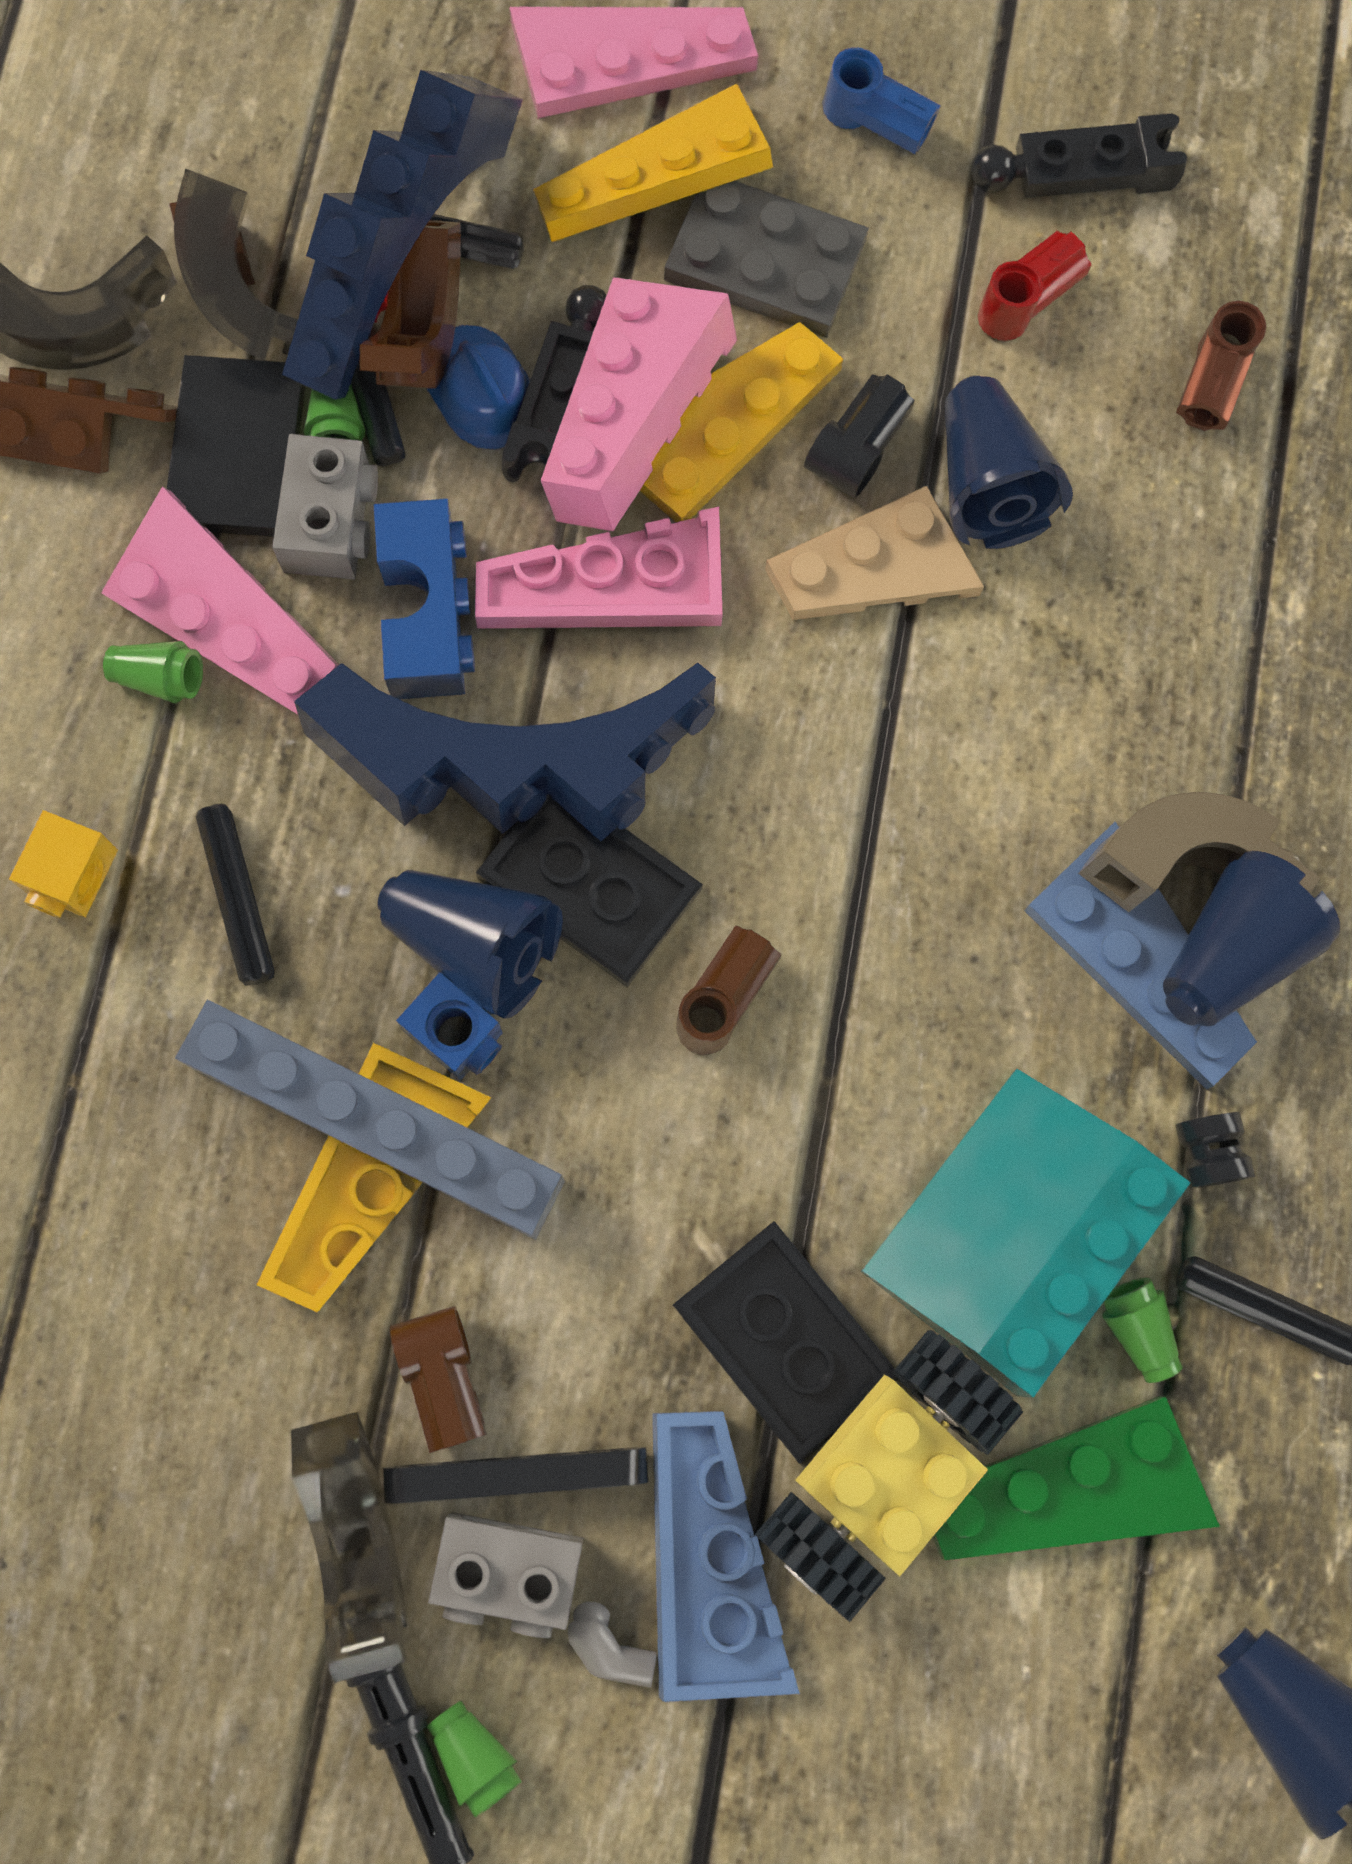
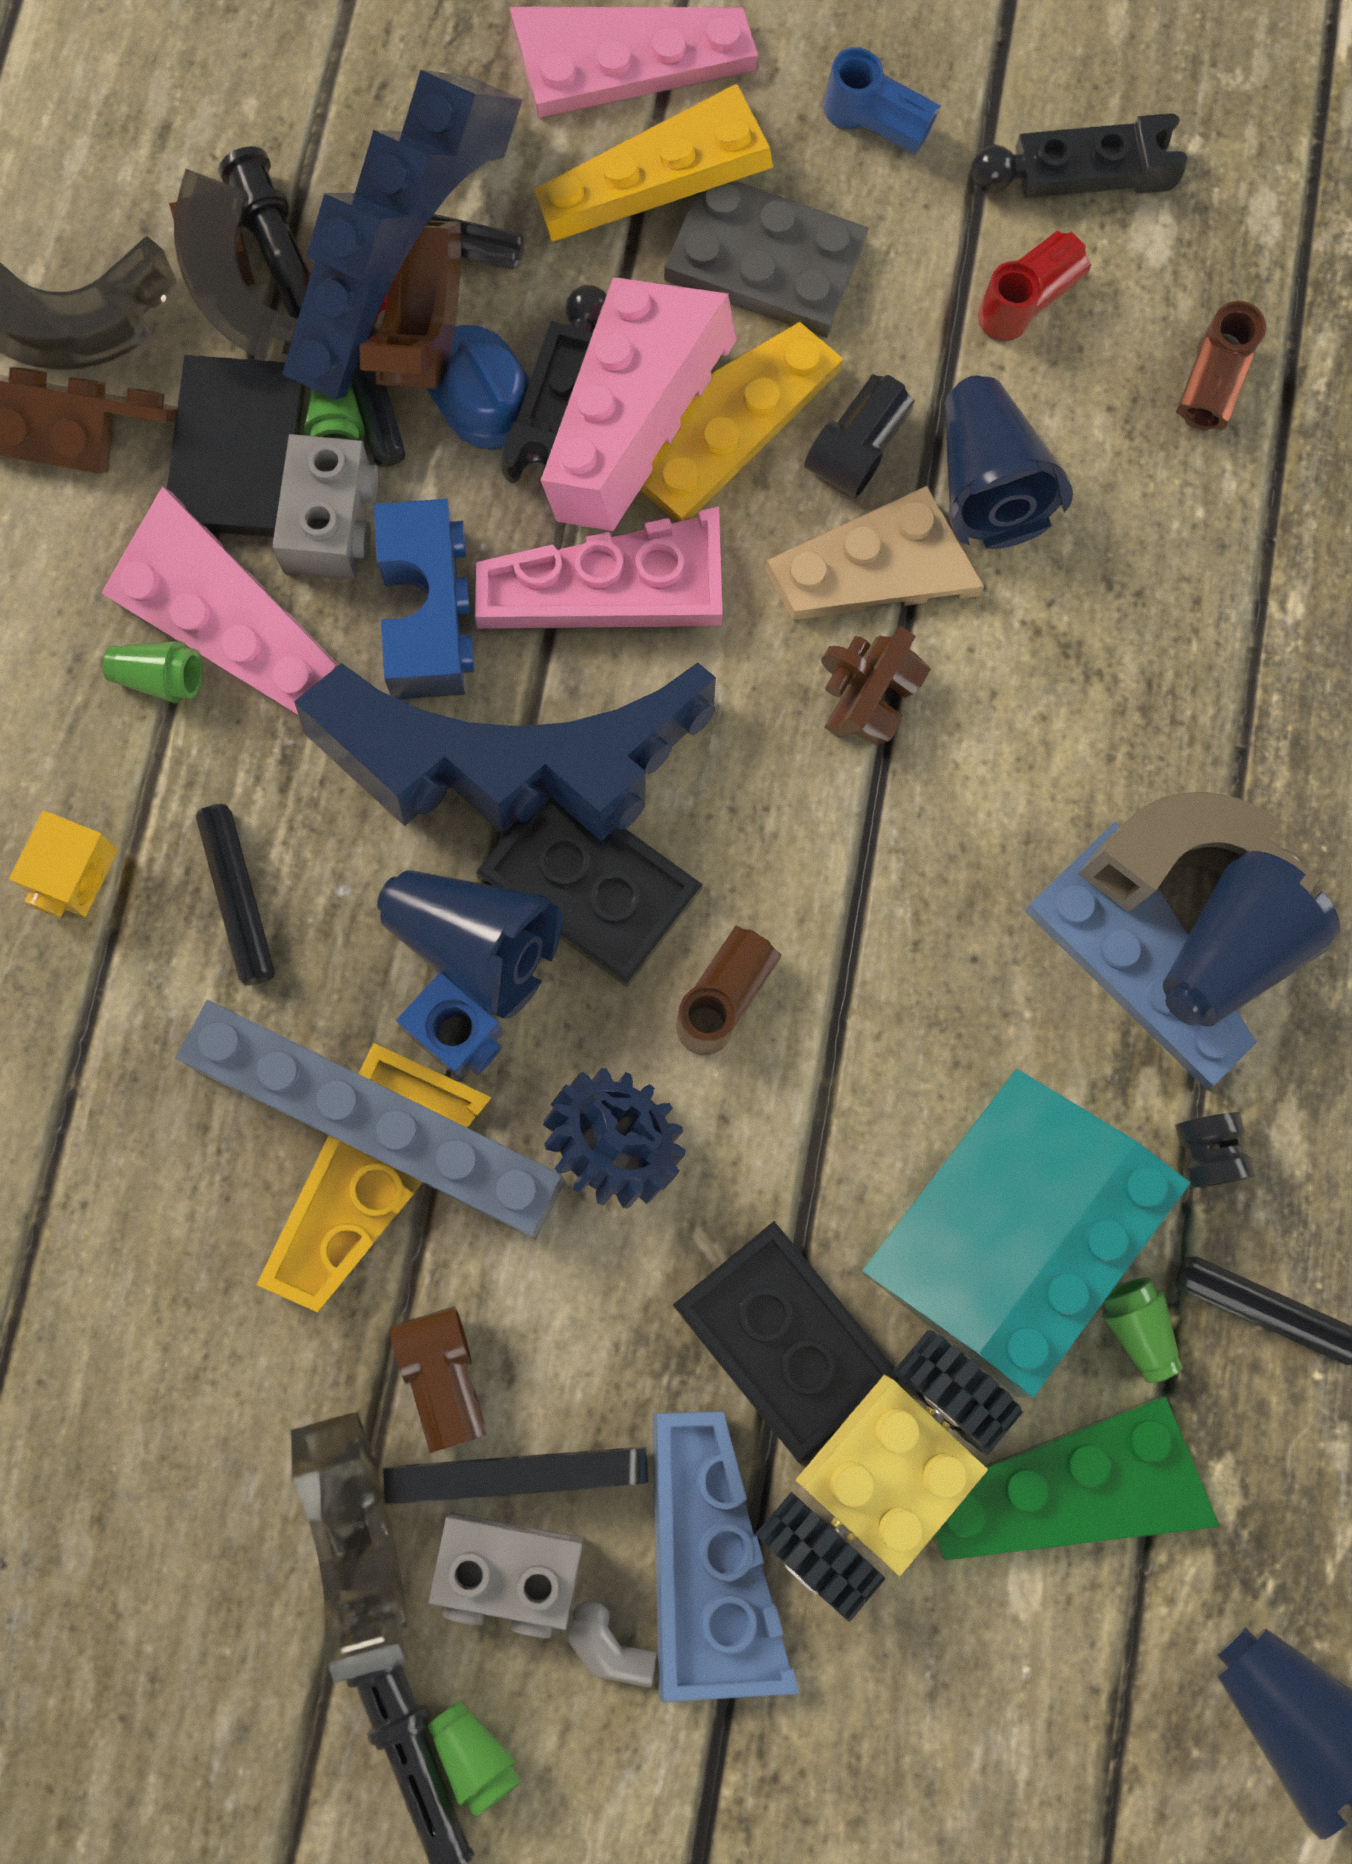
(267, 219): none -> black pin
(614, 1138): none -> dark blue gear
(884, 665): none -> reddish brown hips

